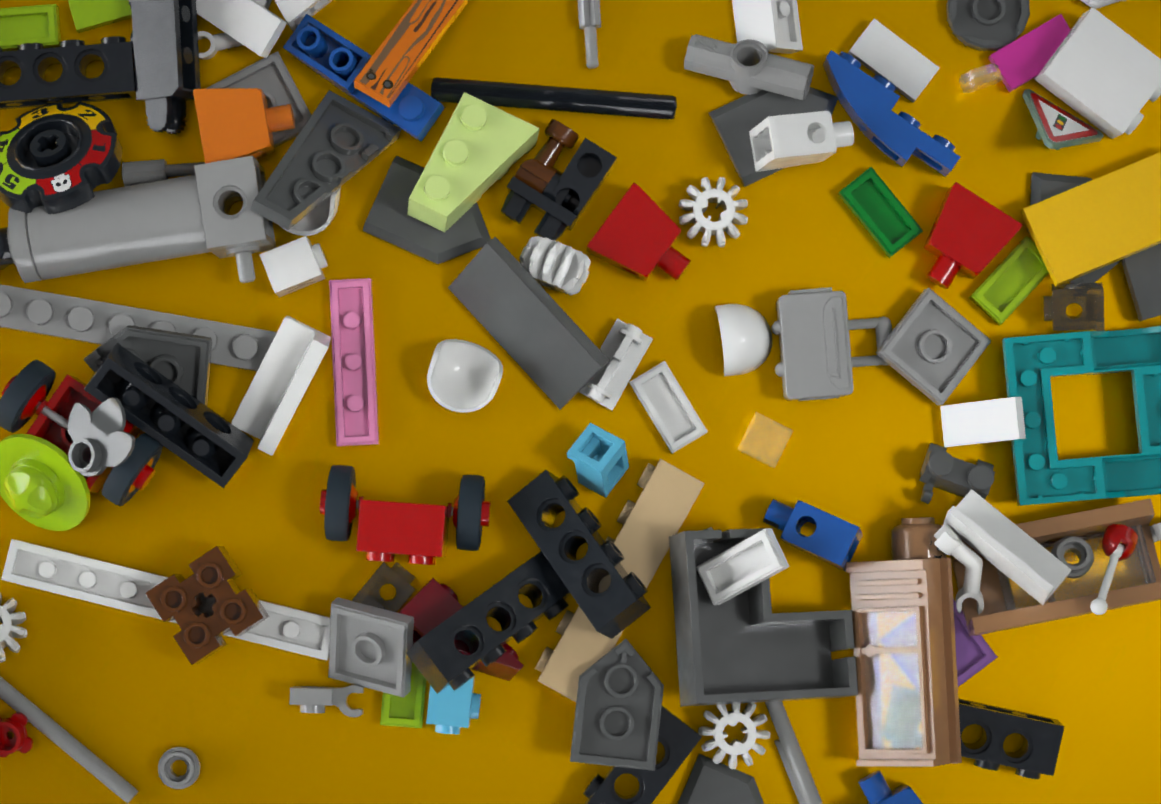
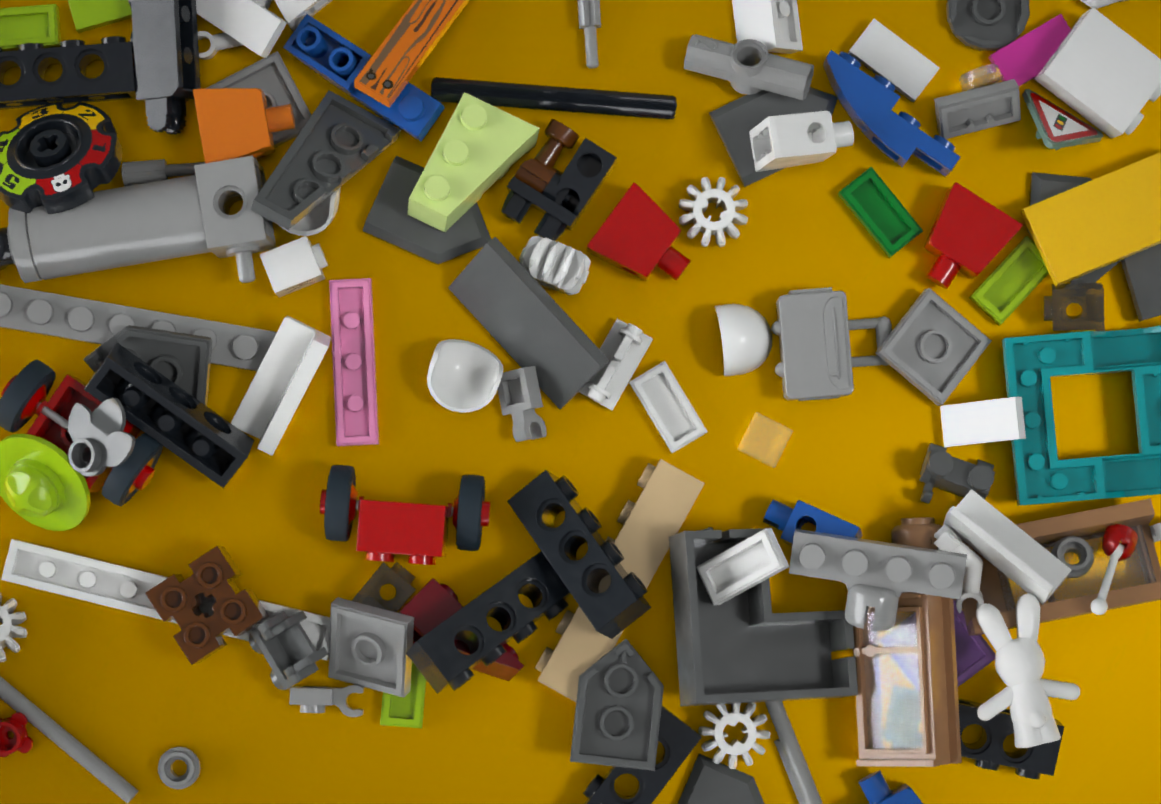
(286, 649): none -> dark grey piece
(453, 709): medium azure brick -> none
(520, 397): none -> light grey plate
(599, 459): medium azure brick -> none
(876, 572): none -> light grey plate
(978, 109): none -> light grey plate
(1020, 667): none -> white animal

